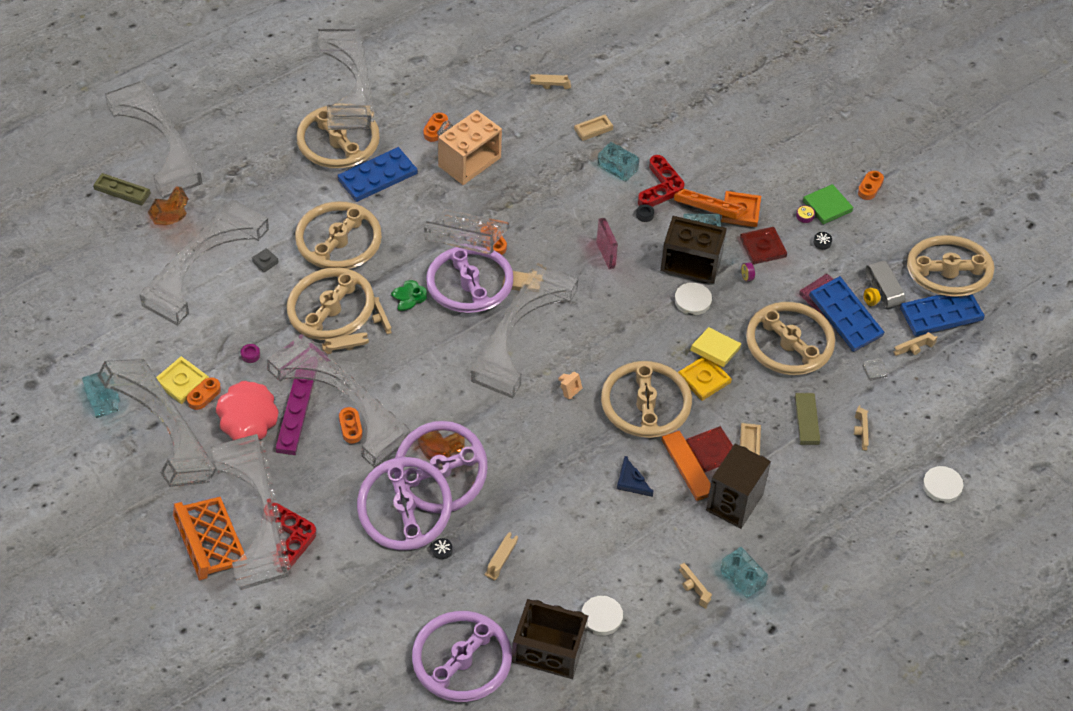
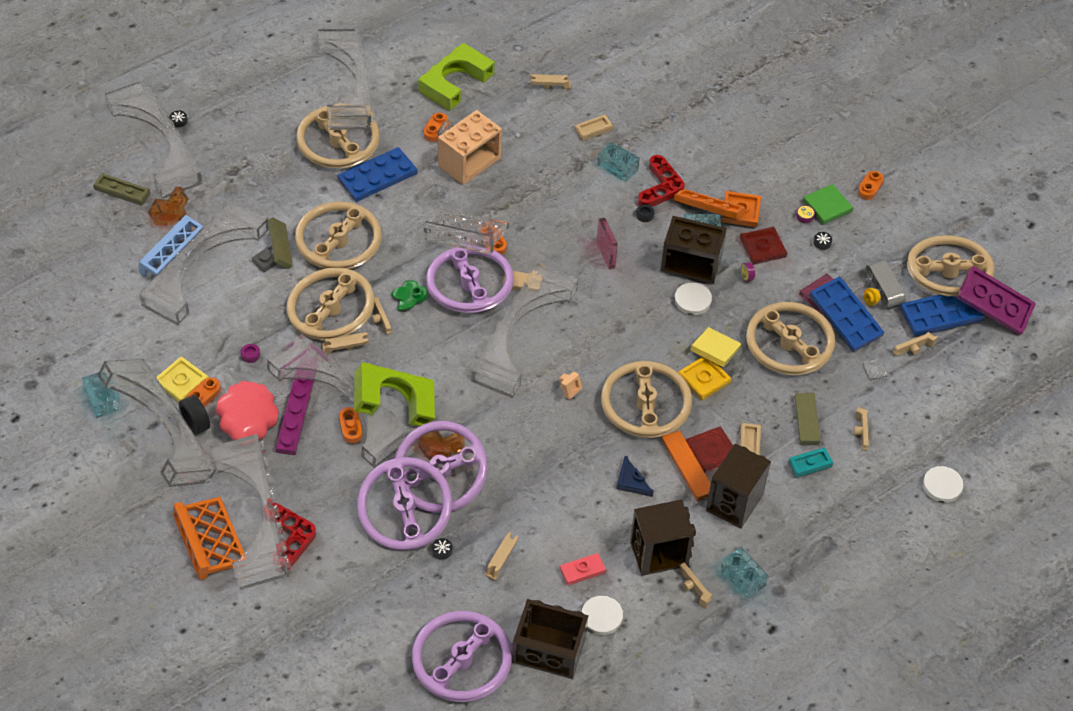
(167, 243): none -> light blue fence
(179, 118): none -> black tile
(194, 414): none -> black tyre
(280, 243): none -> olive tile
(415, 389): none -> lime arch
(461, 59): none -> lime arch
(582, 569): none -> coral plate
(662, 537): none -> dark brown container
(810, 462): none -> teal plate
(996, 300): none -> magenta plate

